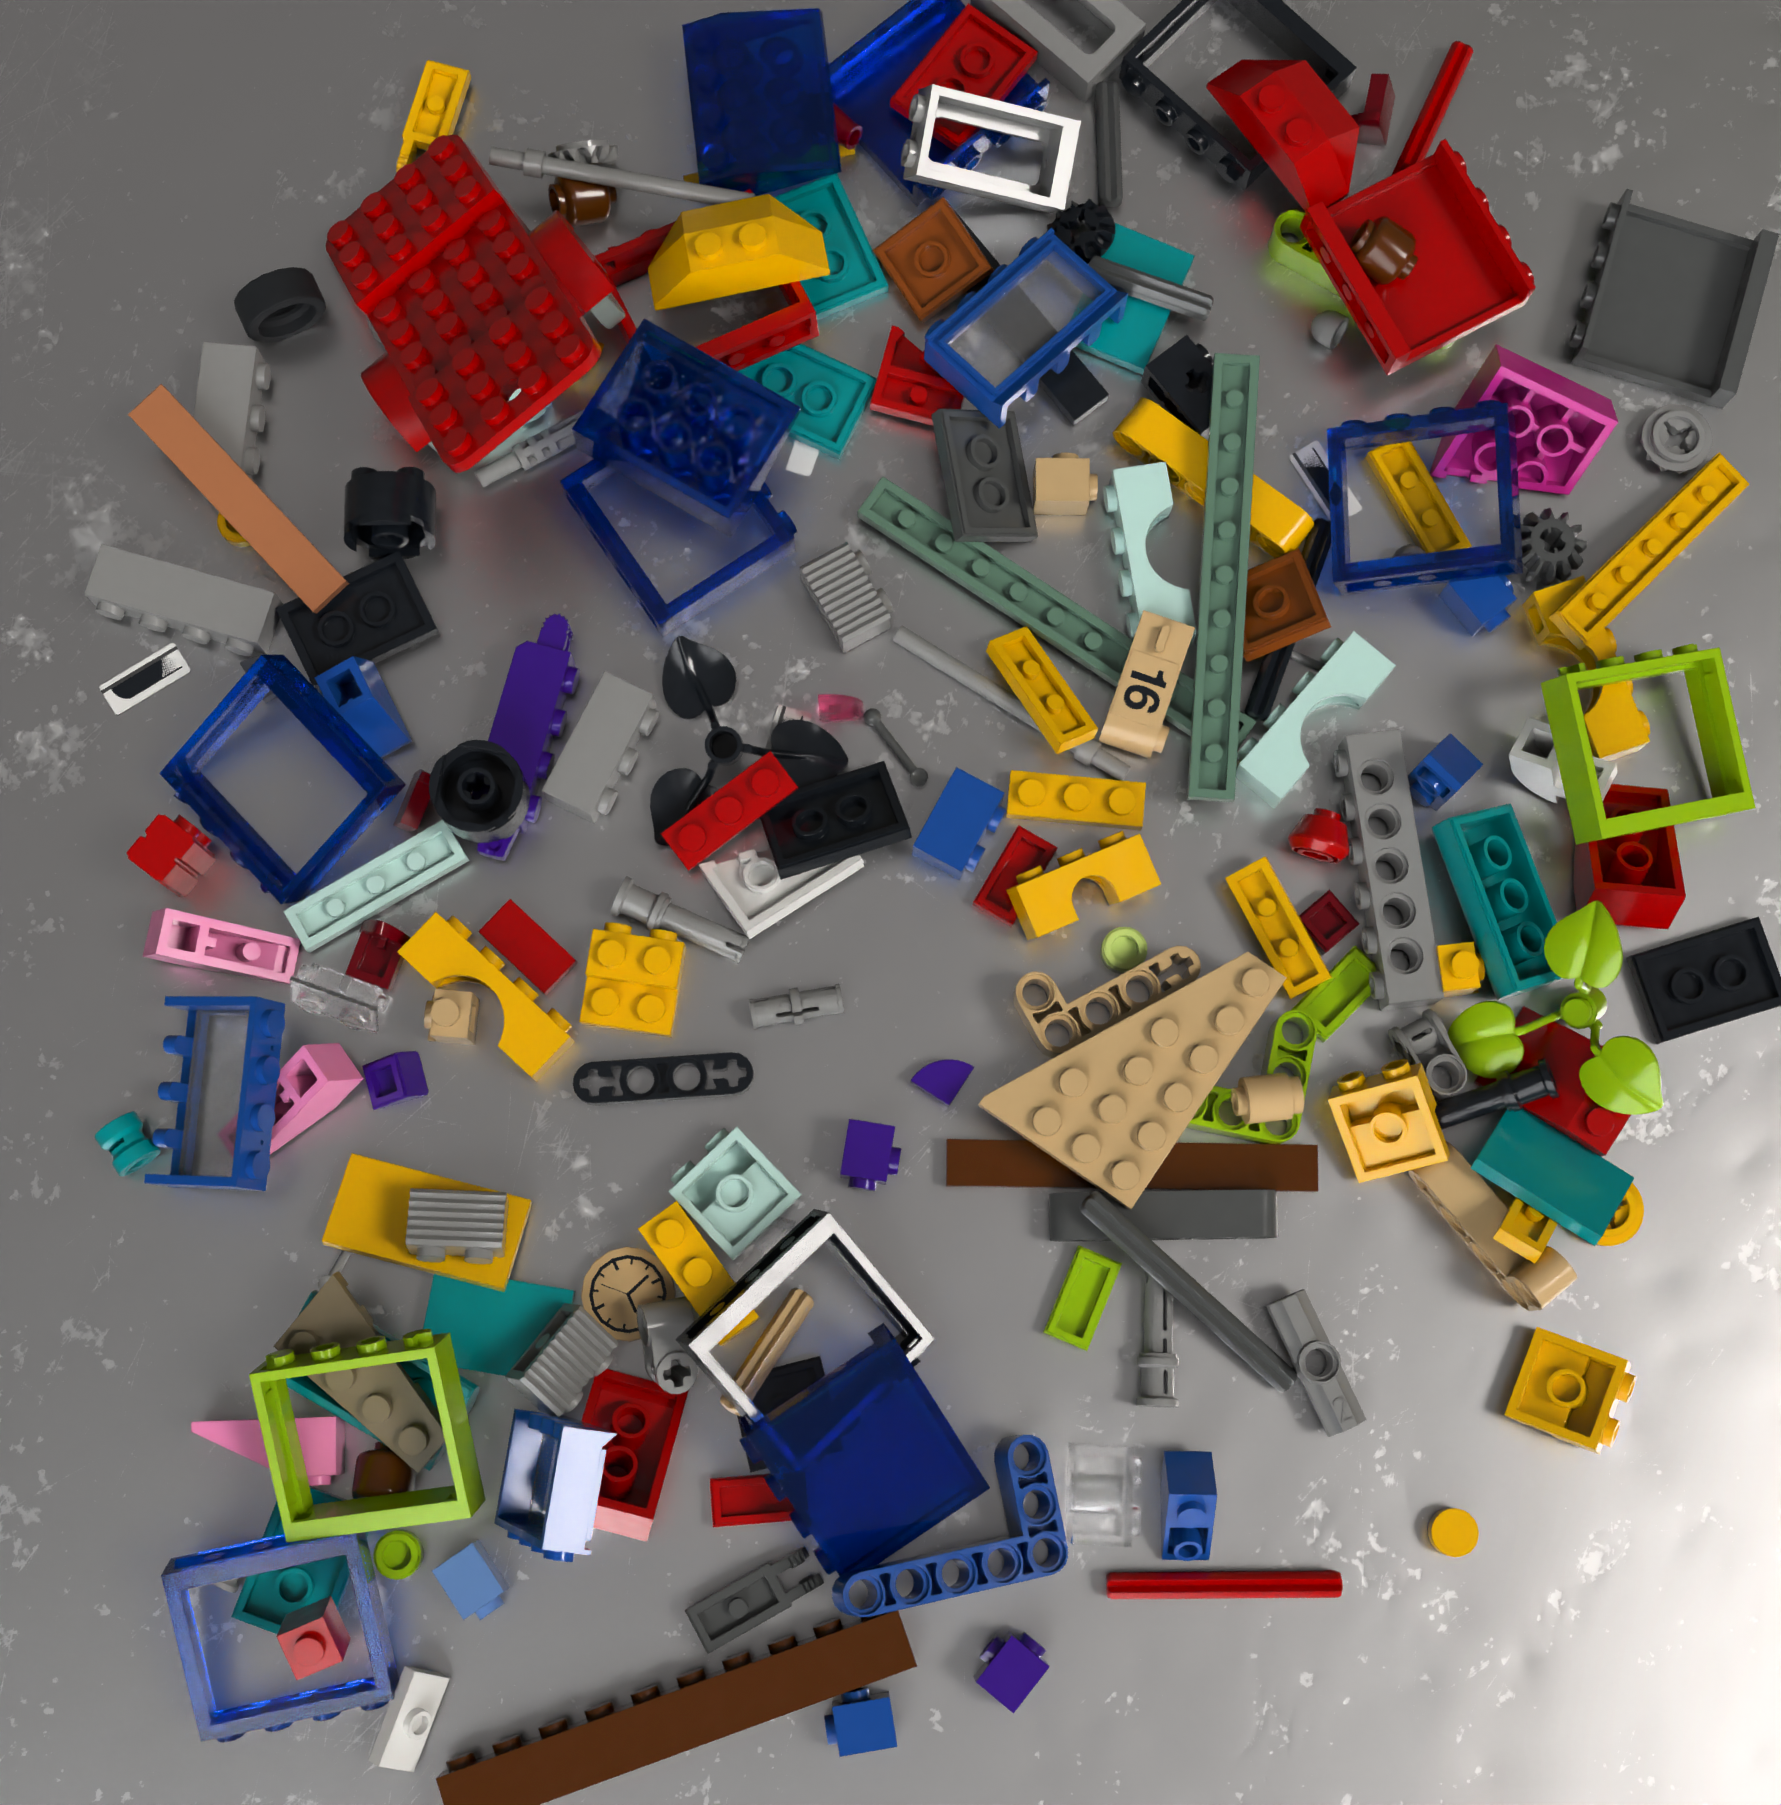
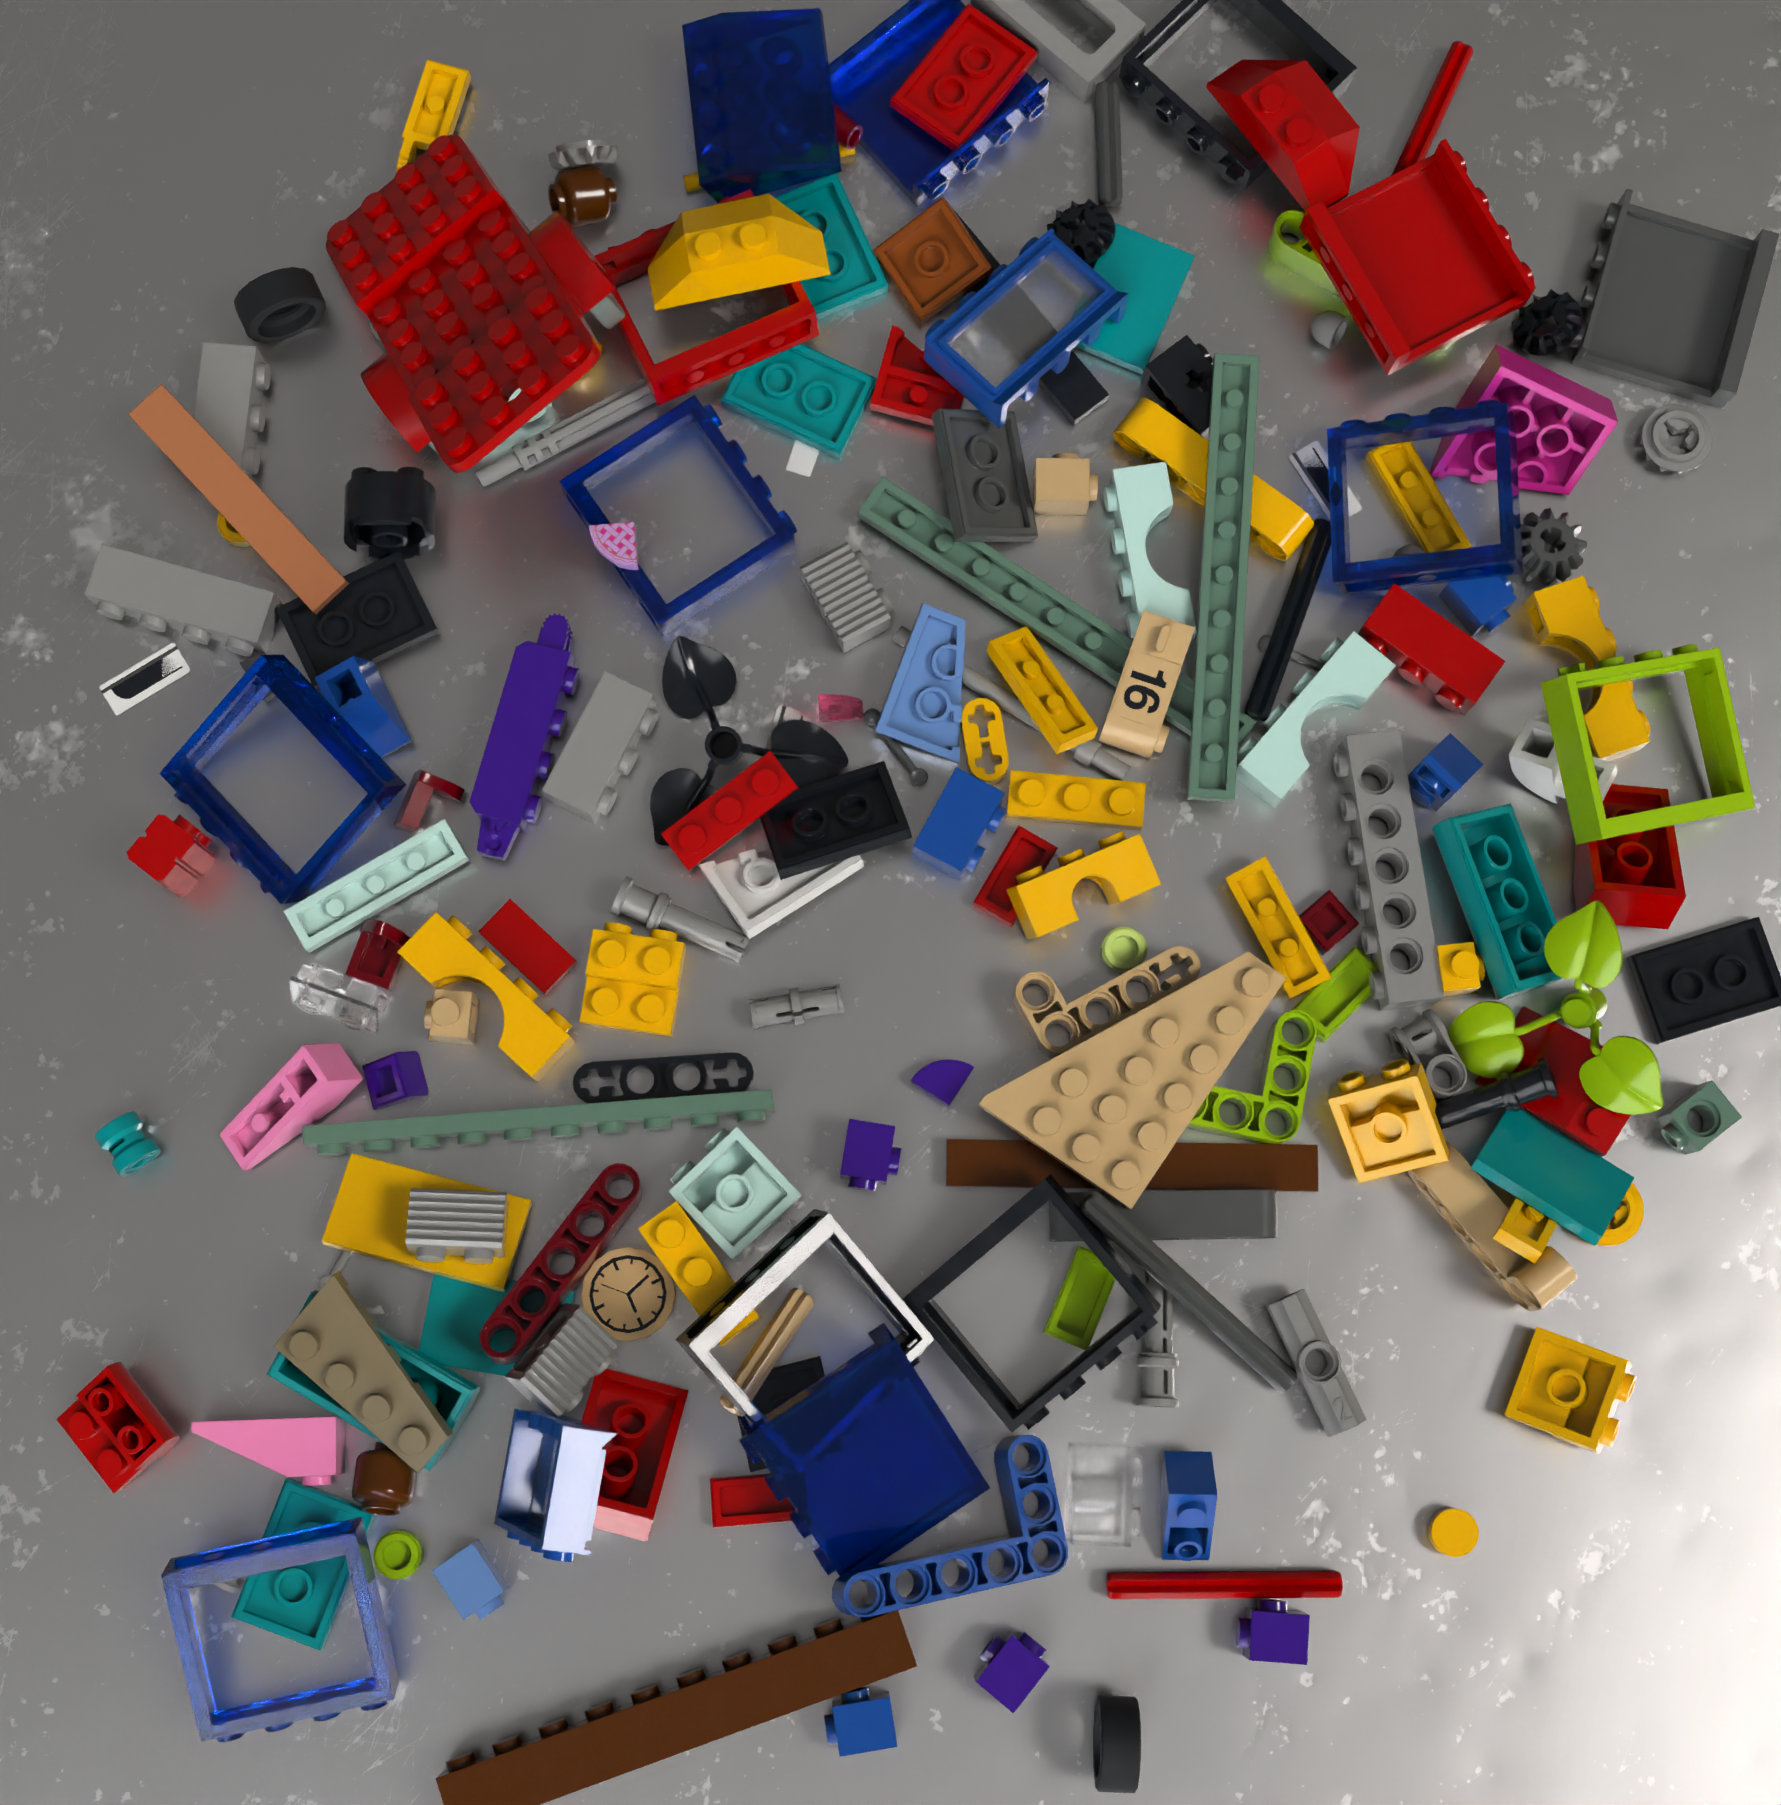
(117, 1427): none -> red brick
(220, 946): bright pink slope -> none
(222, 1093): window -> none
(311, 1521): lime window -> none
(313, 1638): brick -> none
(409, 1719): white plate -> none
(465, 770): black brick -> none
(519, 1123): none -> sand green plate
(536, 164): light grey bar -> none
(557, 1286): none -> dark red beam
(616, 543): none -> lavender tile
(658, 1328): light grey piece -> none
(686, 427): clear blue slope -> none
(748, 1602): dark grey hinge -> none
(926, 689): none -> medium blue wing
(995, 740): none -> yellow beam
(1053, 132): piece -> none
(1067, 1380): none -> black window
(1116, 1744): none -> black tyre
(1154, 289): dark grey axle -> none
(1267, 1098): tan brick -> none
(1273, 1633): none -> dark purple brick
(1280, 605): dark orange tile -> none
(1321, 837): red cone -> none
(1378, 110): dark red tile -> none
(1384, 250): reddish brown head -> none
(1430, 650): none -> red brick
(1548, 338): none -> black gear
(1648, 551): yellow tile -> none
(1716, 1112): none -> sand green brick

